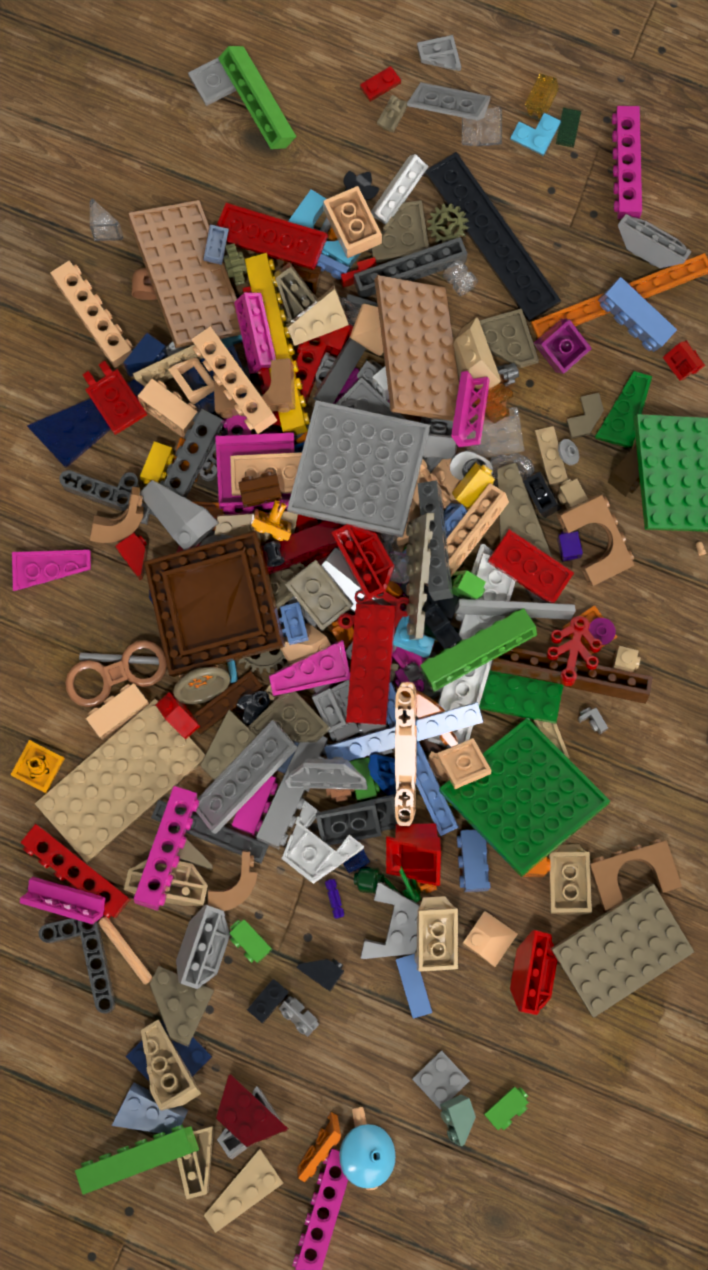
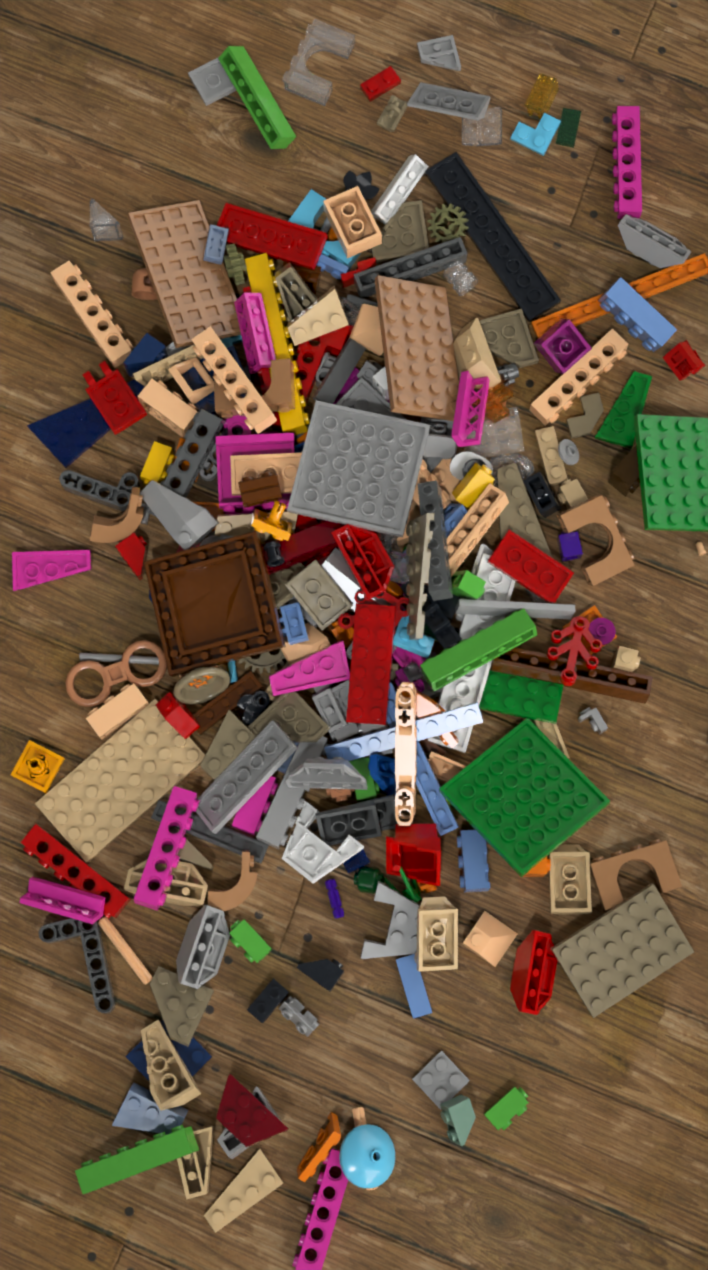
(318, 38): none -> clear arch
(464, 763): light nougat plate -> none
(611, 342): none -> light nougat brick

